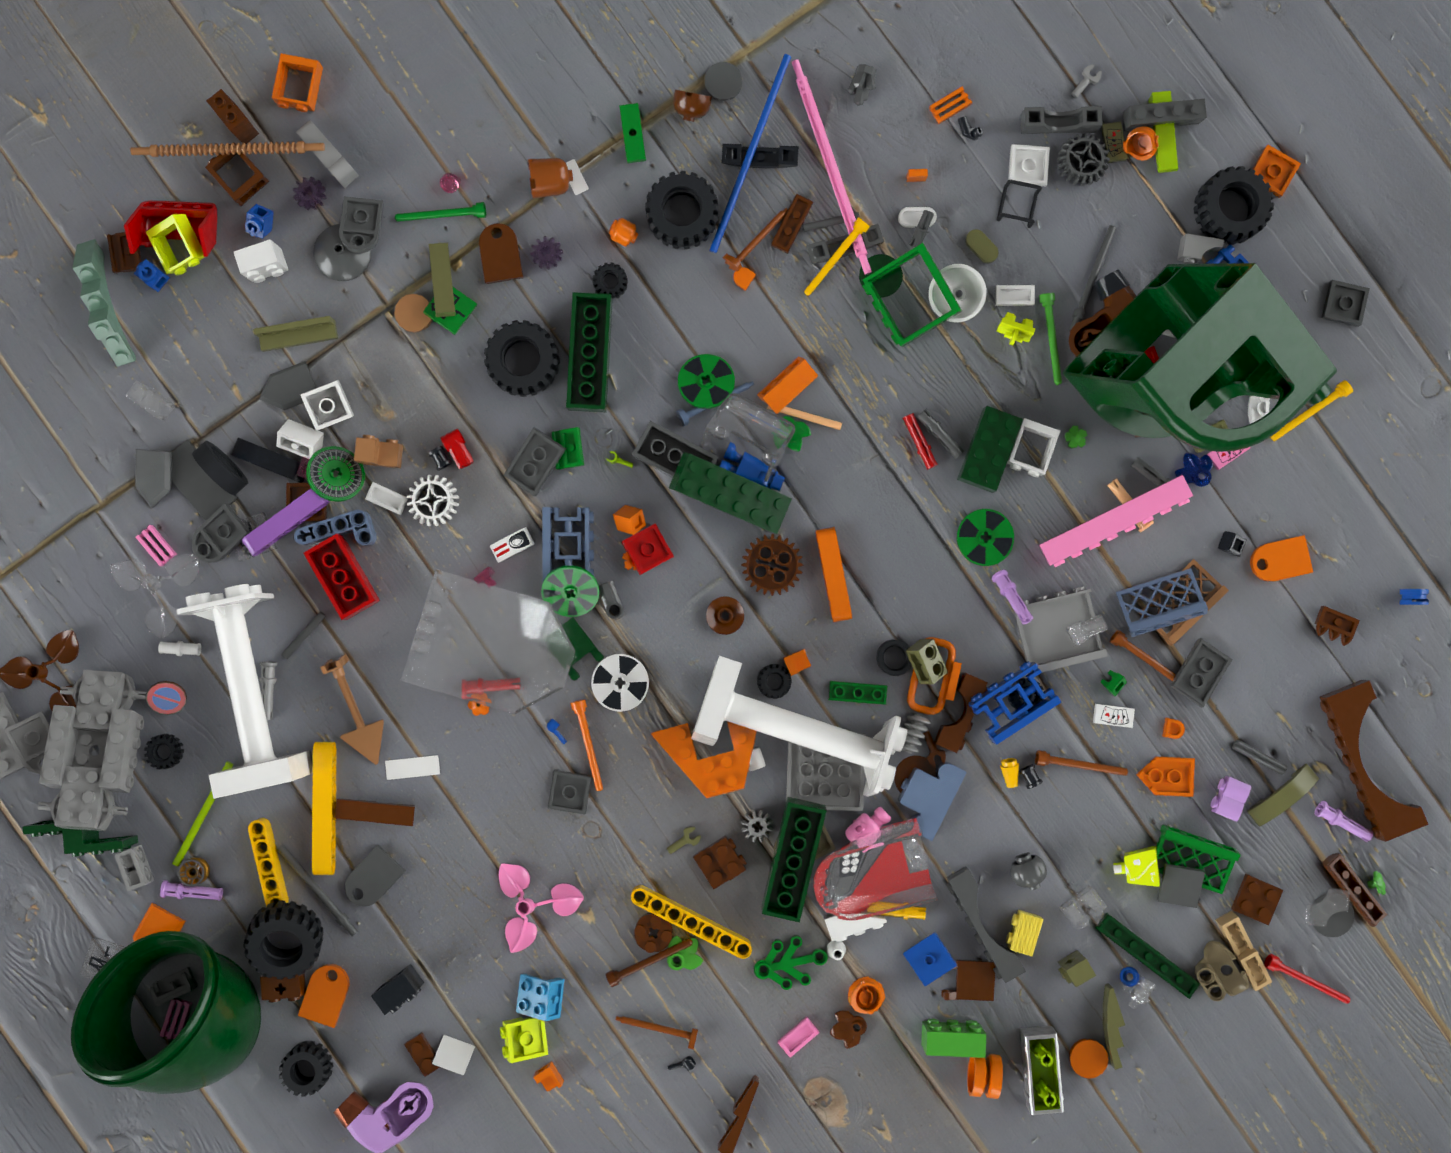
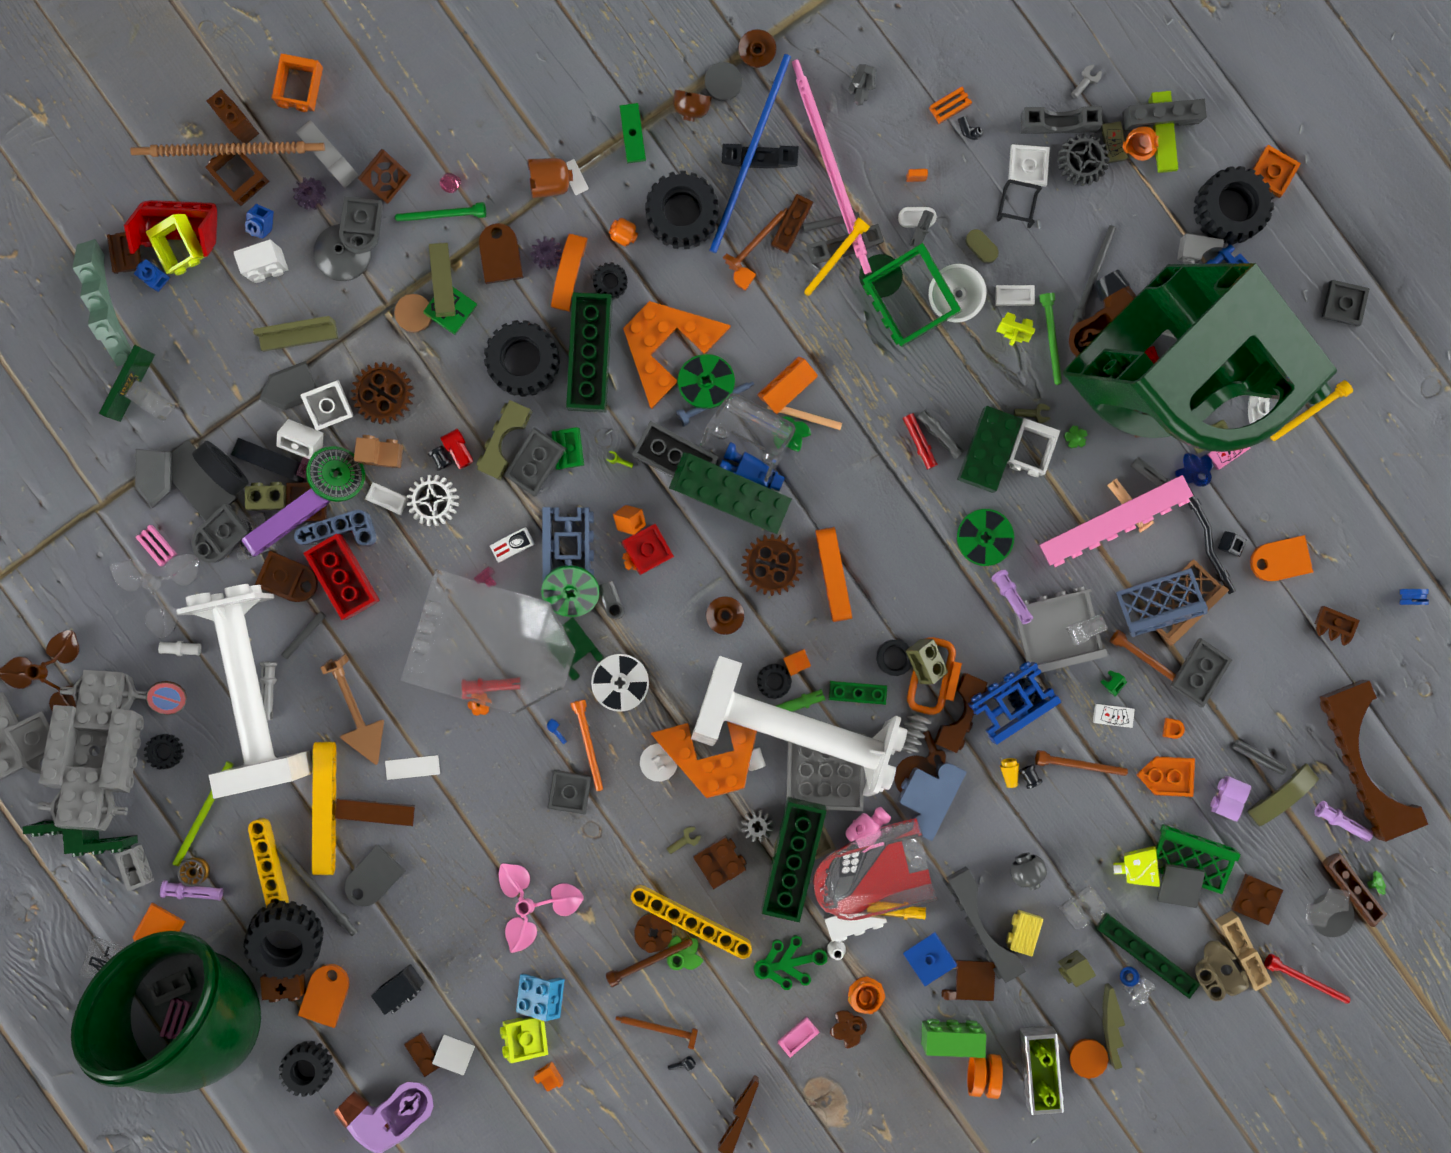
(132, 370): none -> dark green tile
(266, 501): none -> olive brick
(285, 578): none -> reddish brown tile
(365, 177): none -> reddish brown piece
(391, 379): none -> reddish brown gear
(514, 417): none -> olive arch
(568, 272): none -> orange slope
(651, 329): none -> orange wing
(657, 763): none -> white piece
(757, 40): none -> reddish brown dish
(803, 701): none -> bright green pin
(1033, 413): none -> olive bar
(1222, 574): none -> black bar

